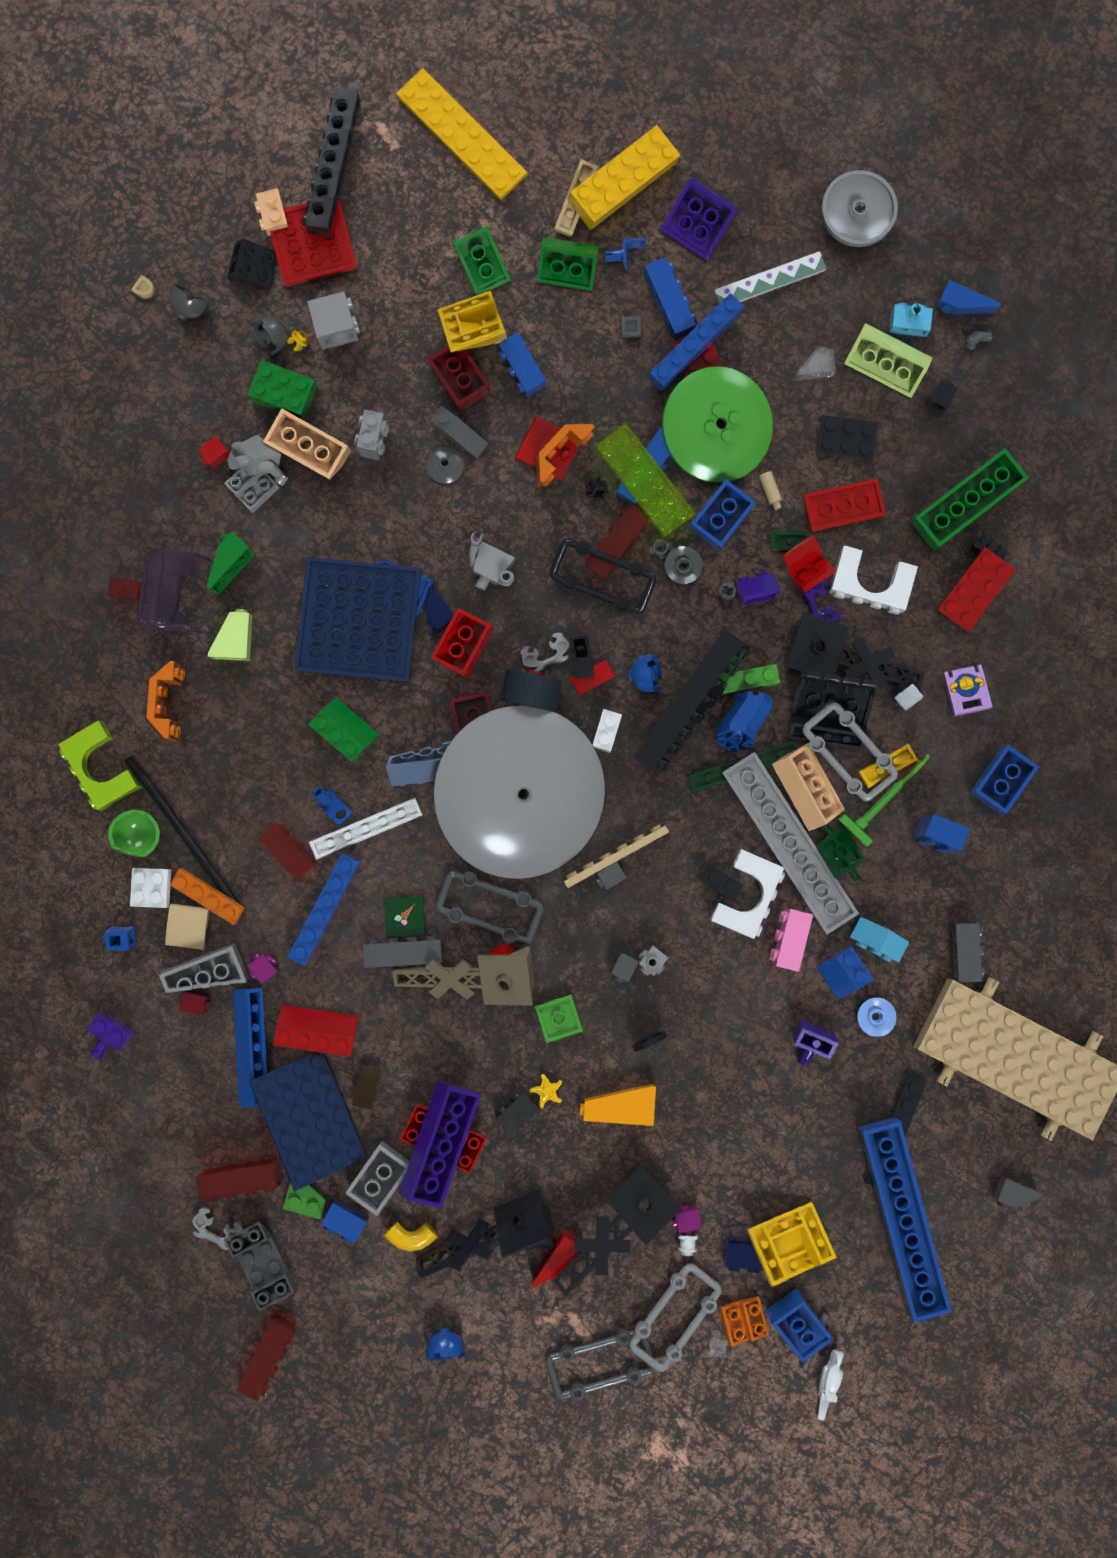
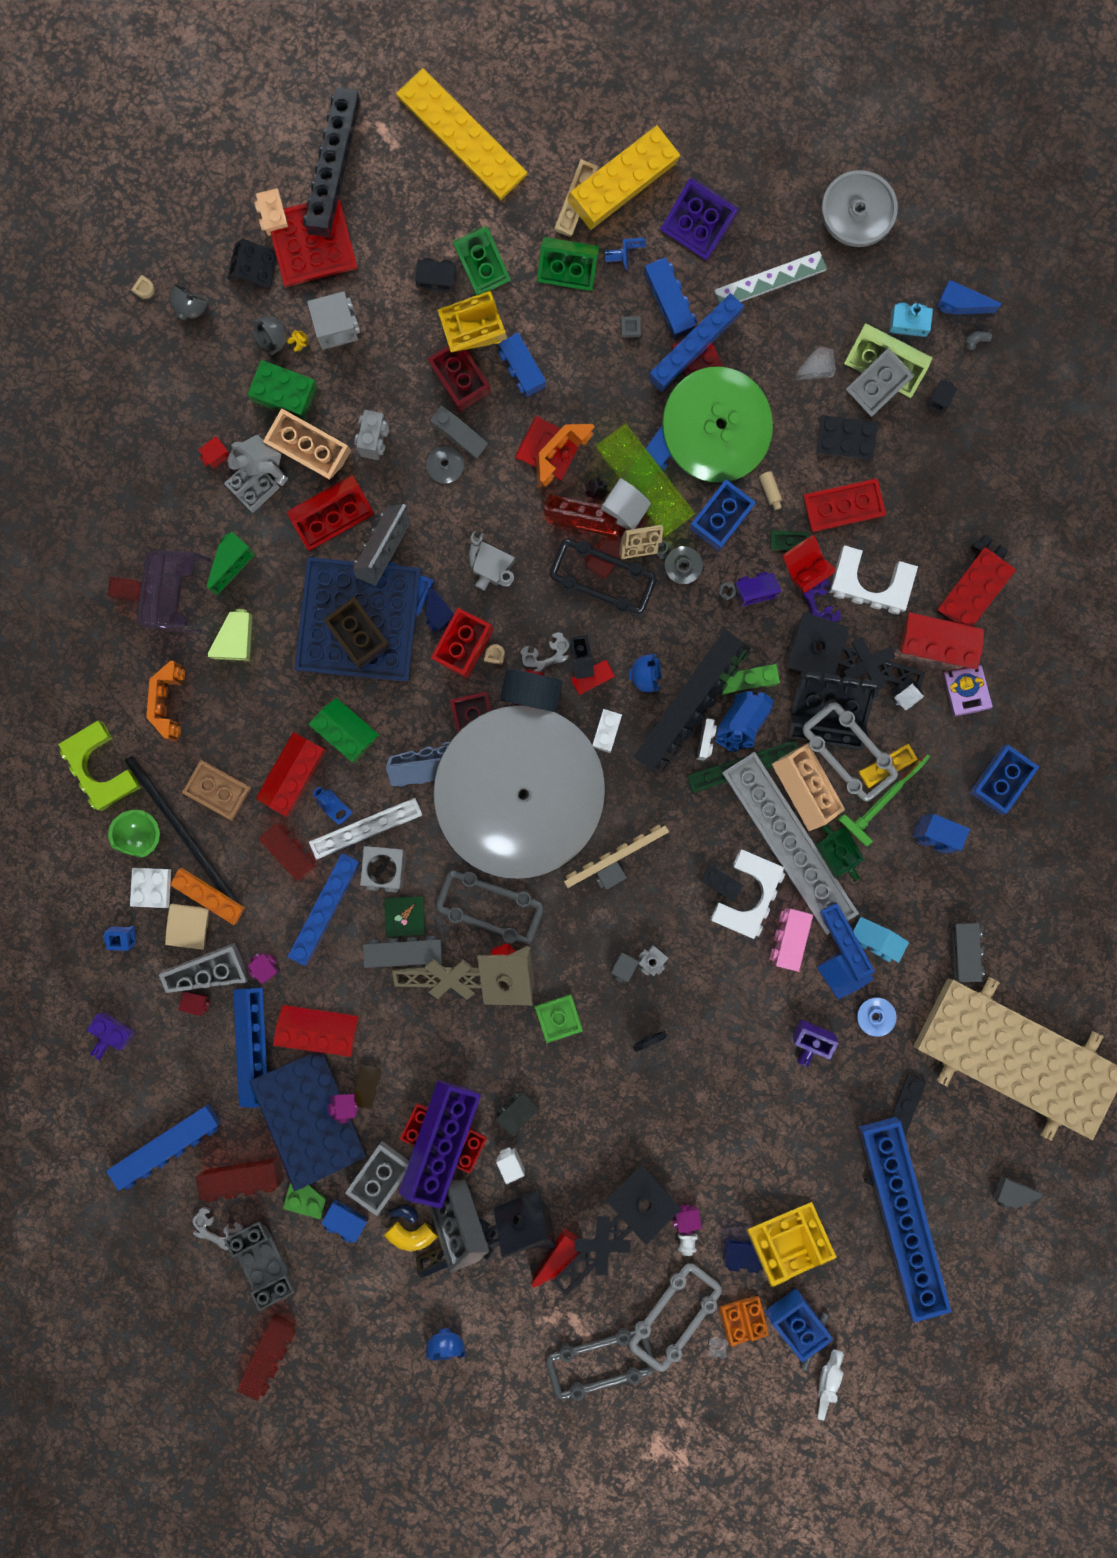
(163, 1147): none -> blue brick
(216, 790): none -> medium nougat tile
(291, 774): none -> red slope
(330, 512): none -> red slope
(342, 1108): none -> magenta brick
(357, 633): none -> dark brown brick
(371, 855): none -> light grey brick
(382, 544): none -> dark grey slope
(406, 1212): none -> dark blue arm
(435, 275): none -> black brick
(459, 1227): none -> dark grey slope
(495, 654): none -> tan tile
(510, 1164): none -> white brick
(547, 1091): yellow animal -> none
(580, 516): none -> clear red brick
(623, 1107): light orange slope -> none
(626, 505): none -> light grey slope
(640, 542): none -> tan slope
(708, 732): none -> white plate
(847, 942): none -> blue tile
(880, 382): none -> light grey plate
(942, 640): none -> red slope
(969, 499): green brick -> none

